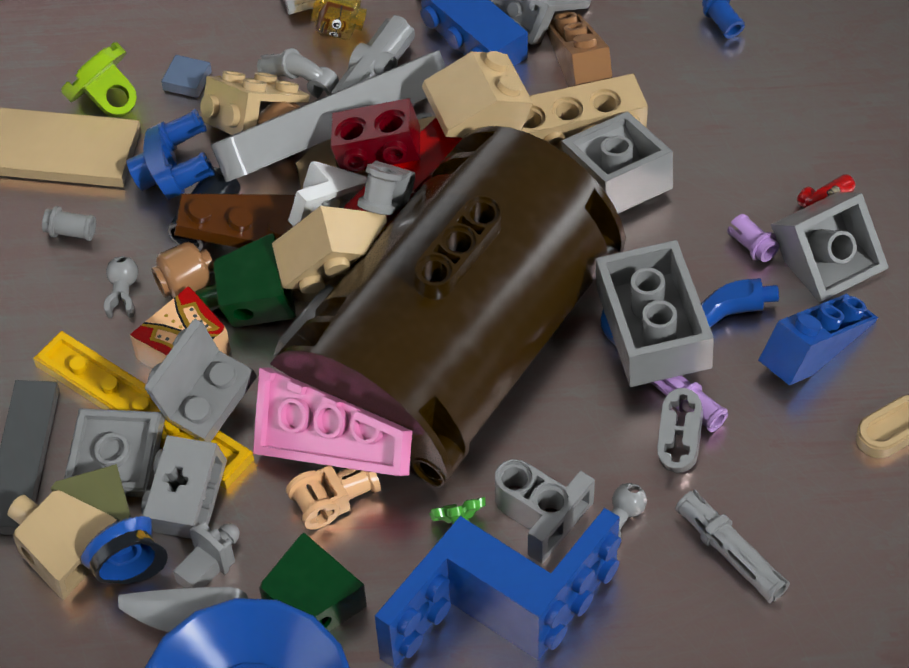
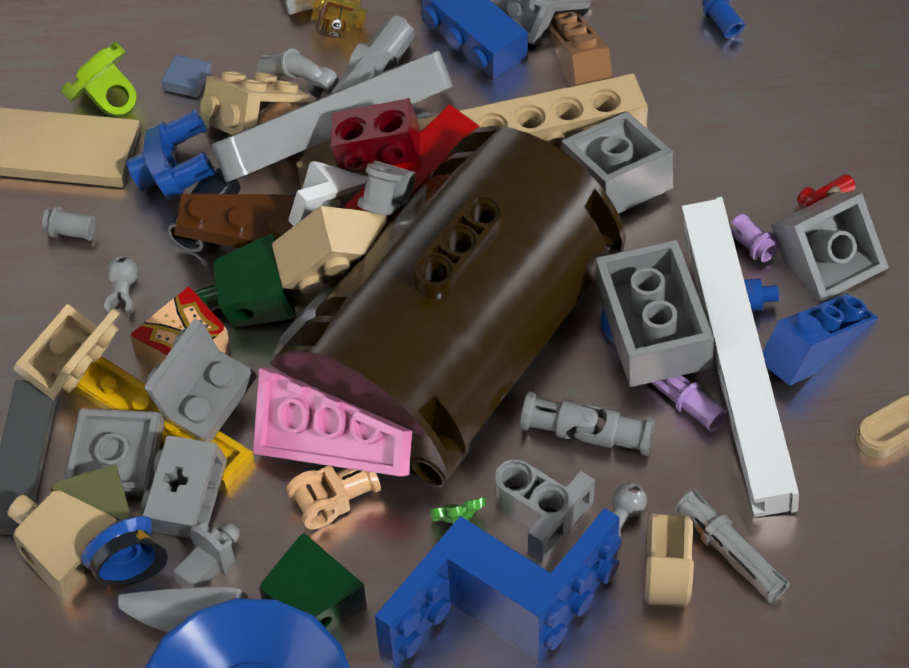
(66, 351): none -> tan bracket
(182, 268): medium nougat head -> none
(478, 93): tan slope -> none
(581, 422): none -> light grey piece
(668, 560): none -> tan animal
(669, 429): light grey beam -> none
(740, 360): none -> white tile

